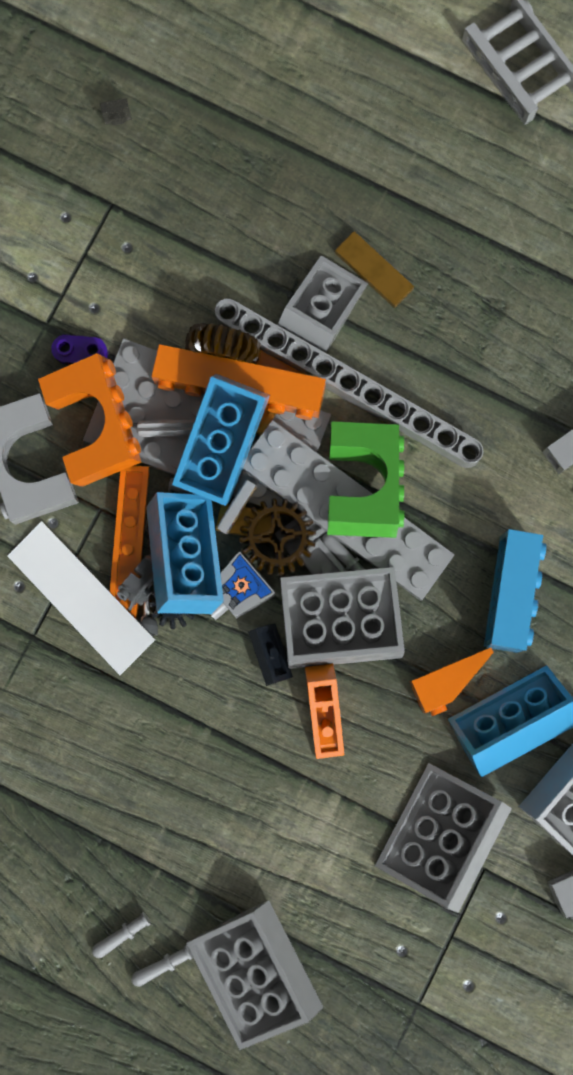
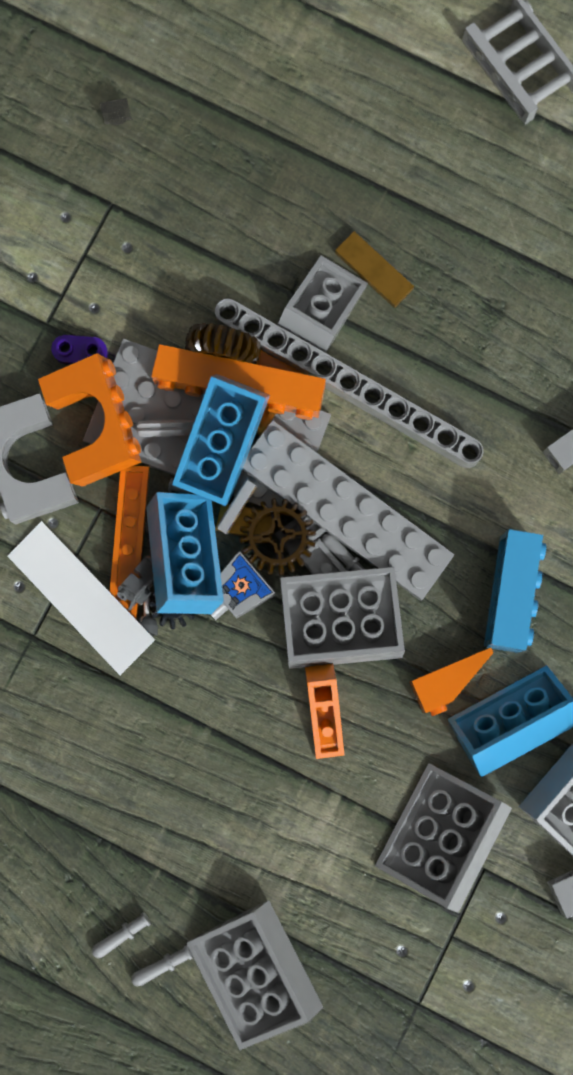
(270, 654): black plate -> none
(378, 513): bright green arch -> none

